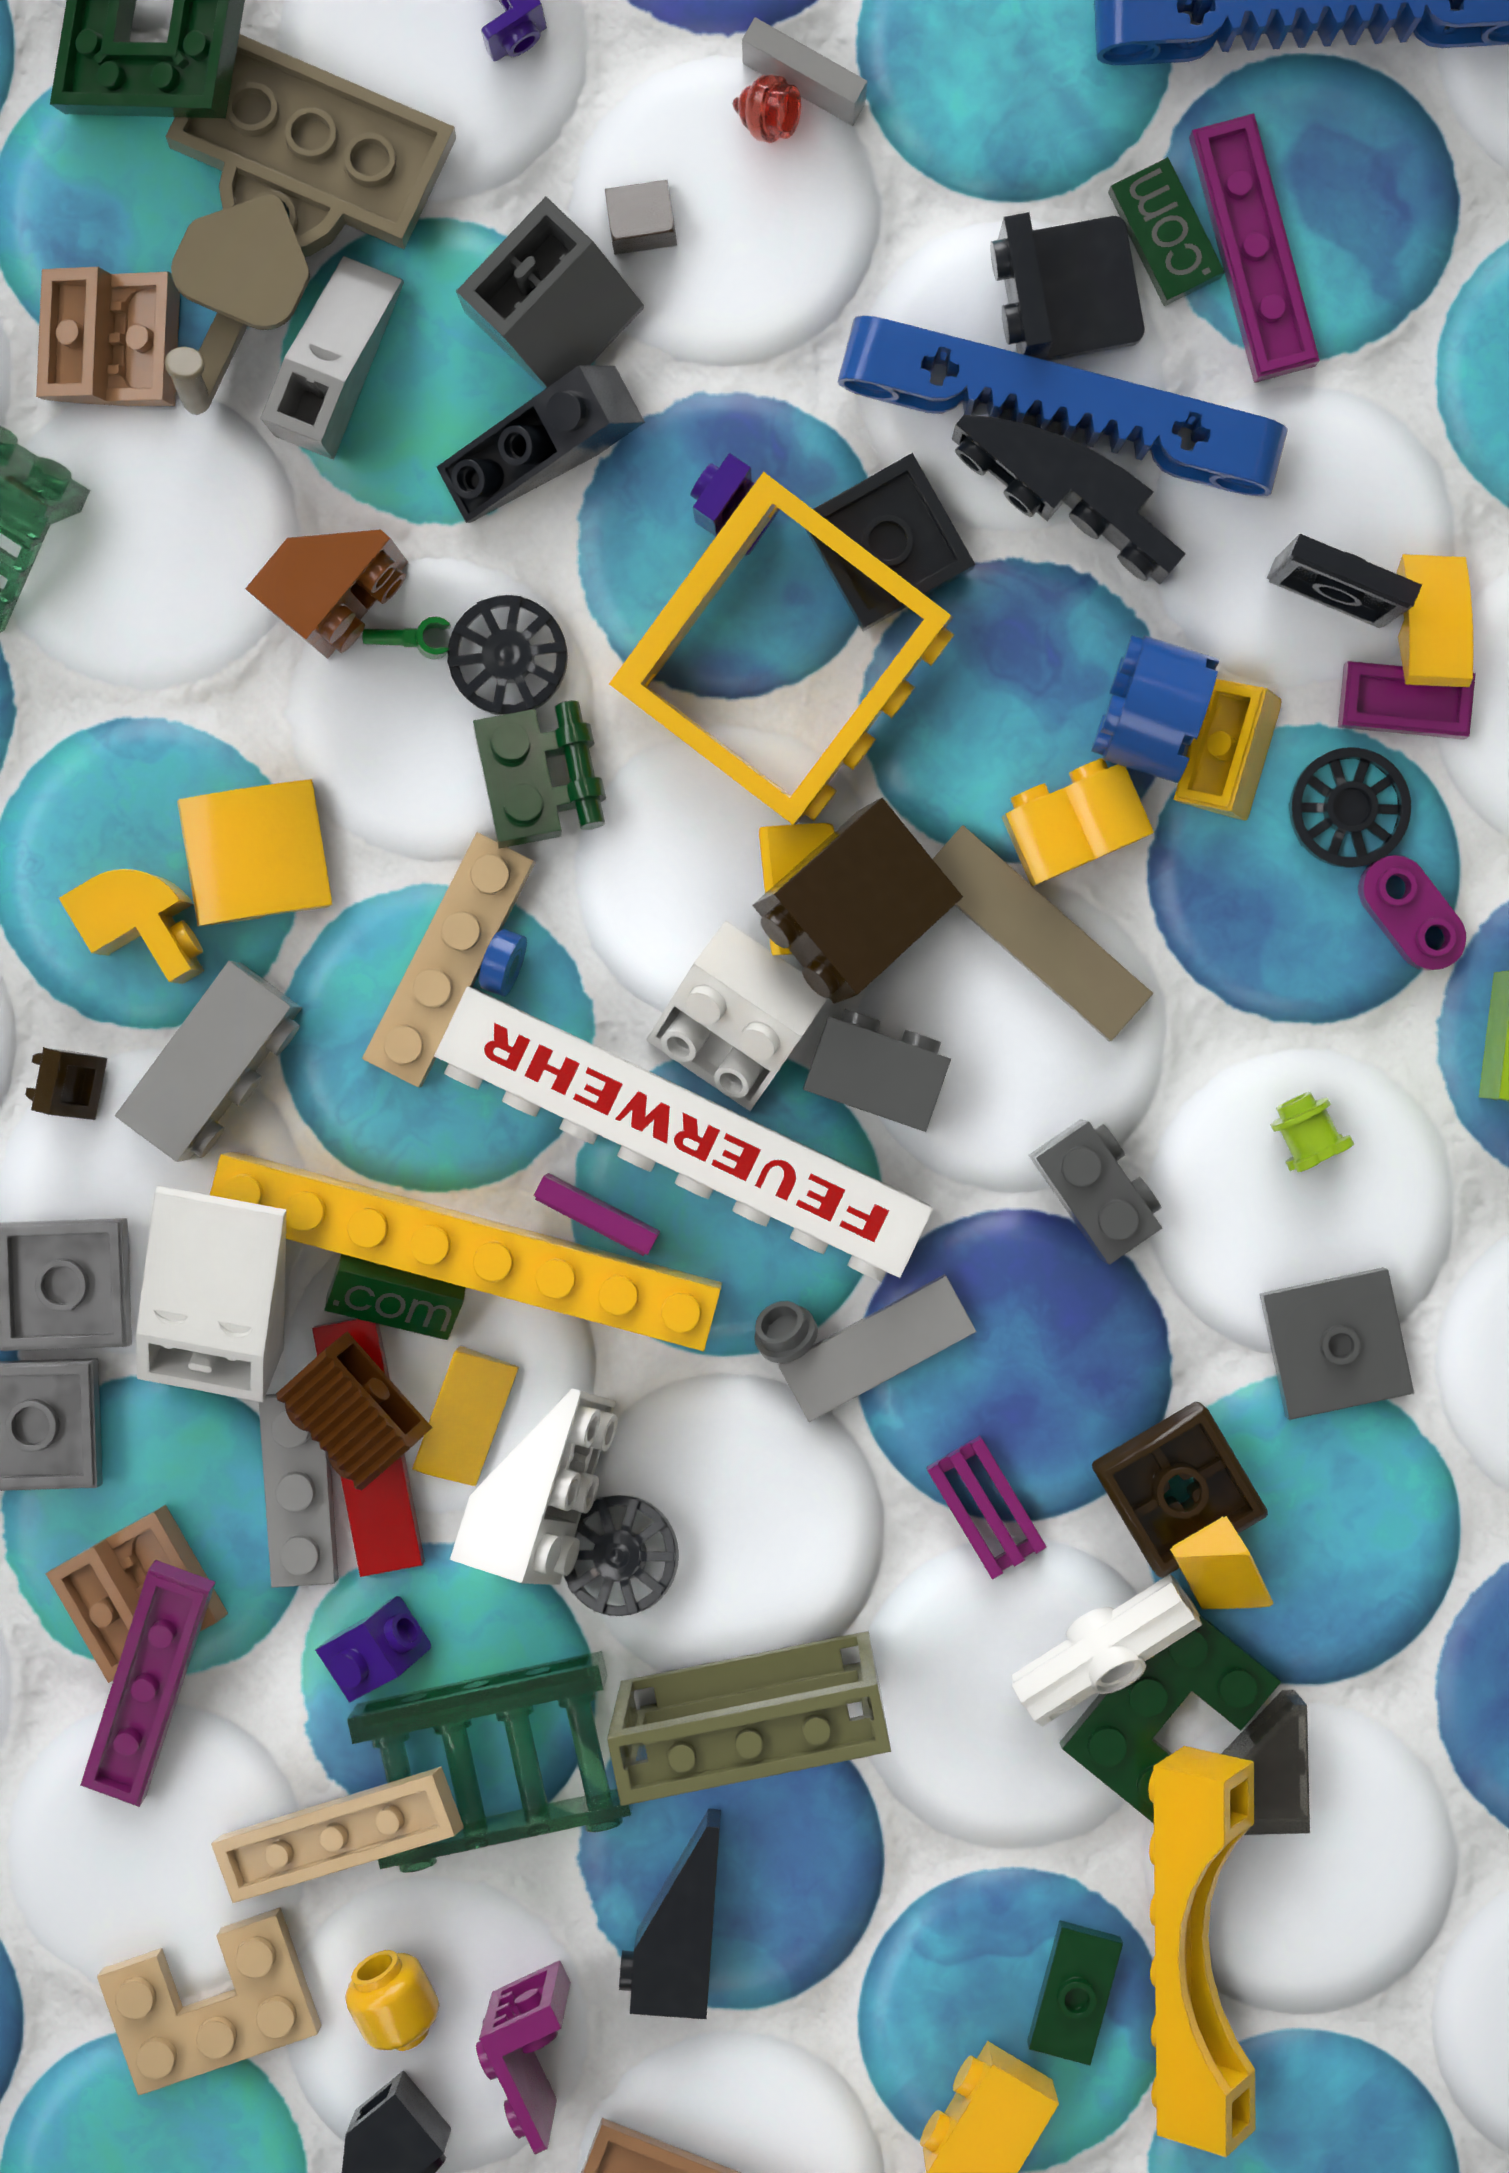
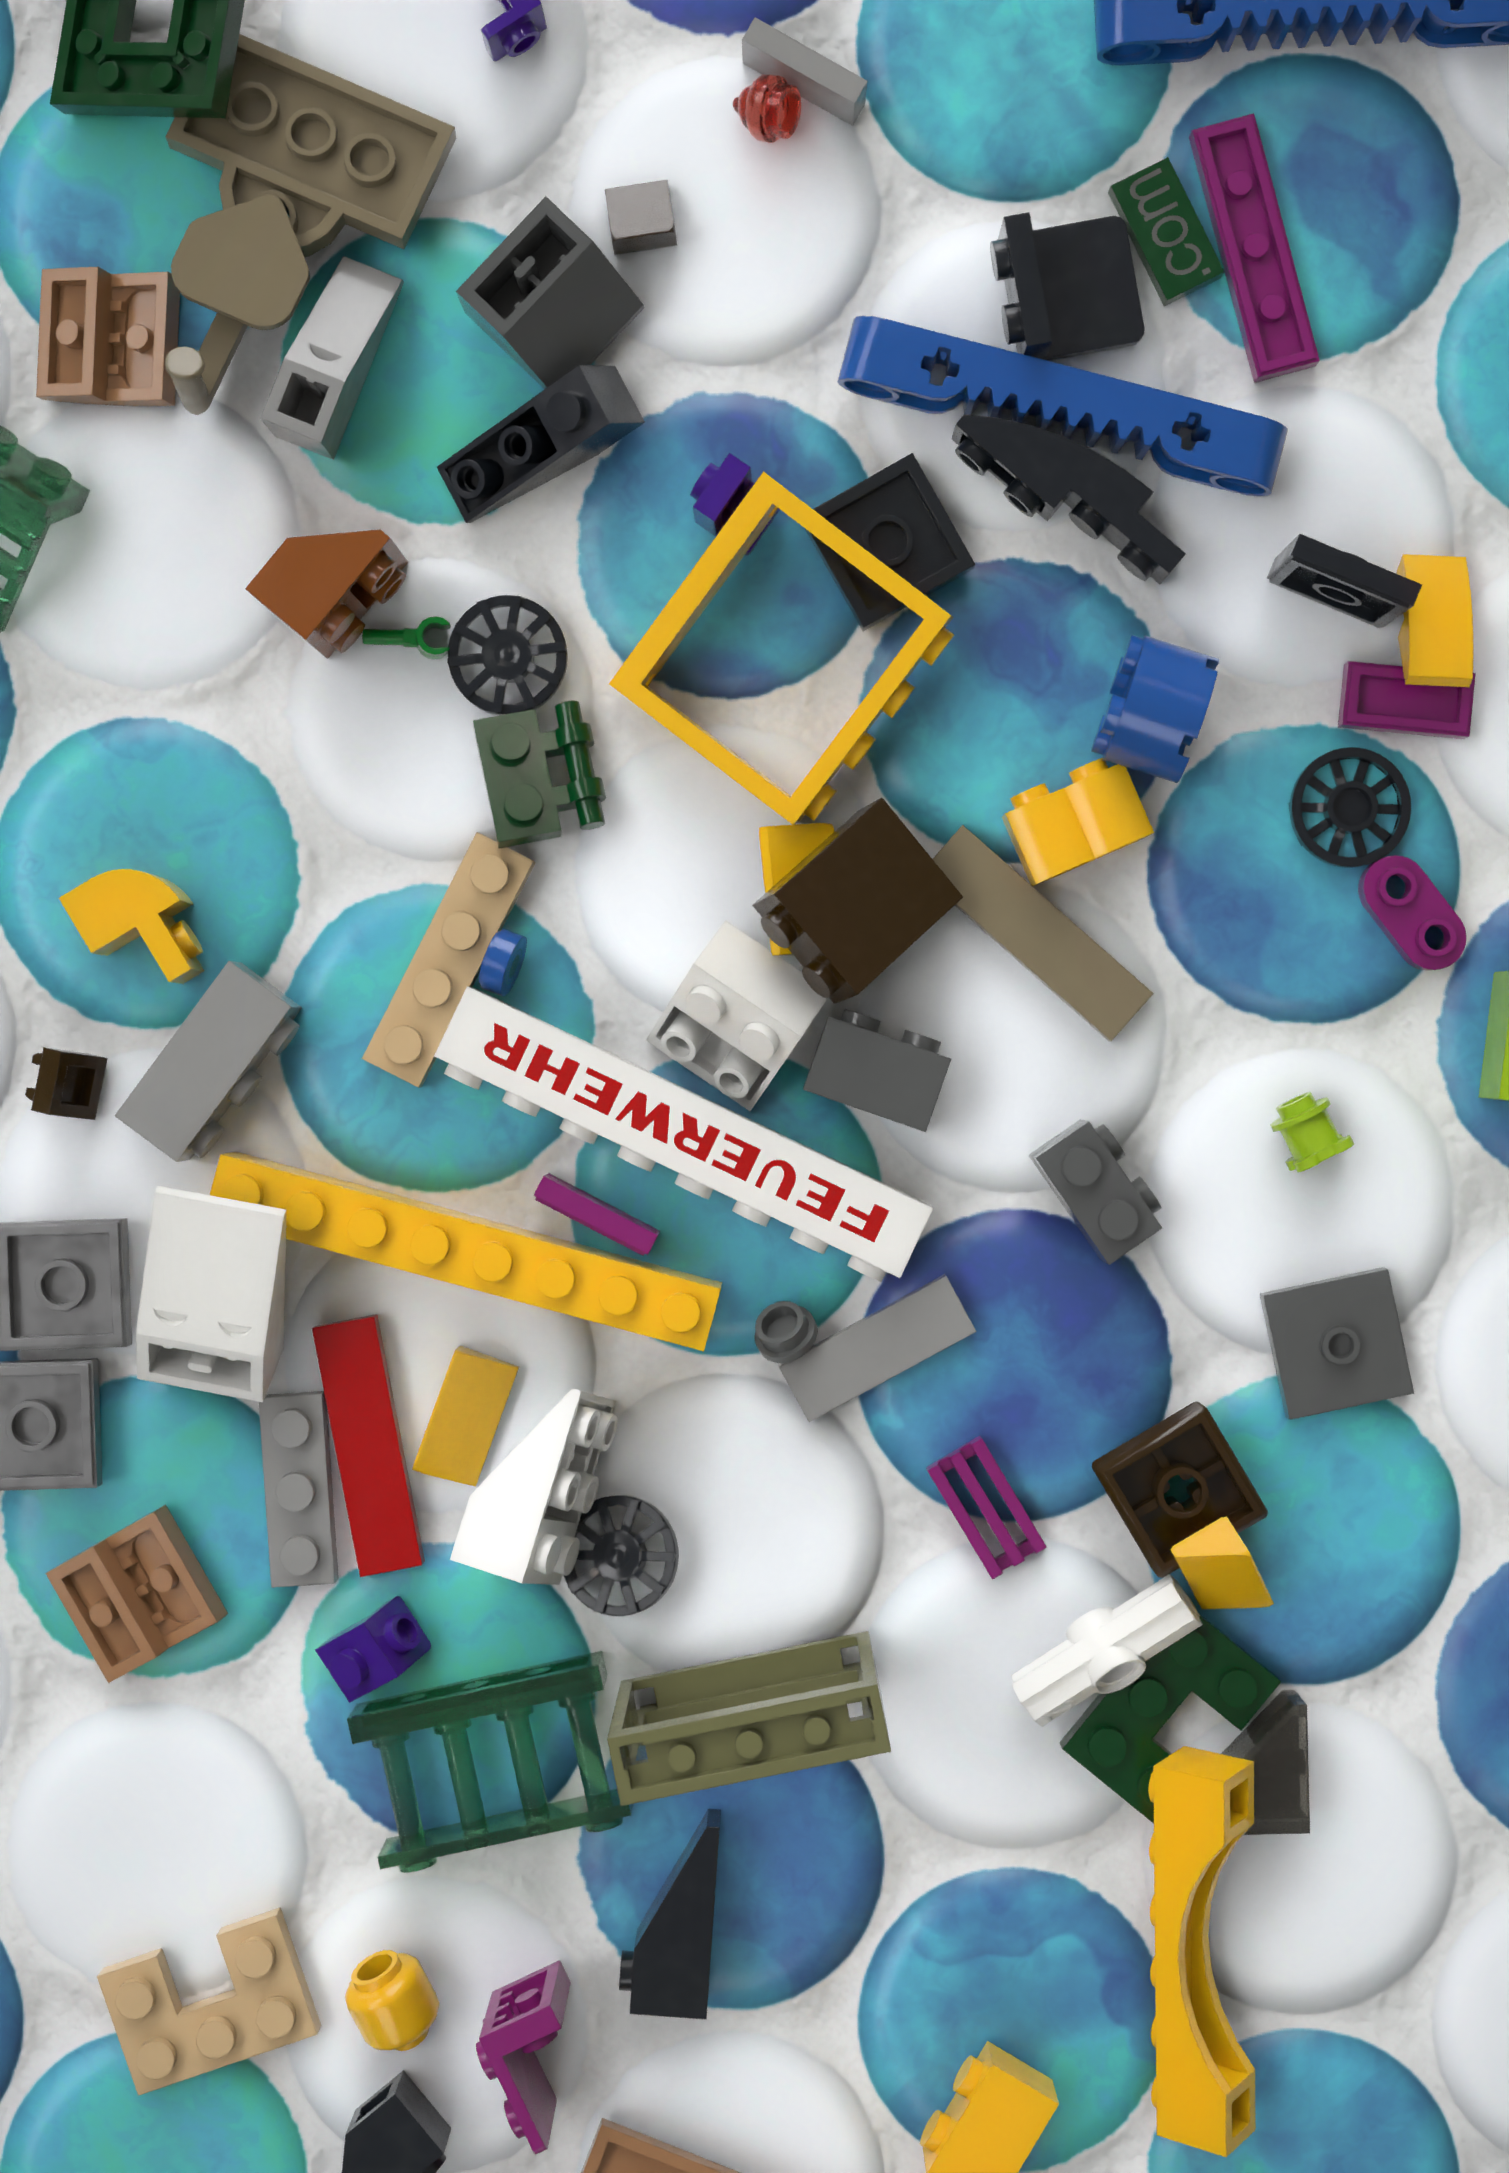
(147, 1682): magenta tile -> none
(254, 852): yellow slope -> none
(337, 1835): tan plate -> none
(352, 1411): reddish brown brick -> none
(394, 1297): dark green tile -> none
(1074, 1992): dark green plate -> none
(1230, 750): yellow slope -> none

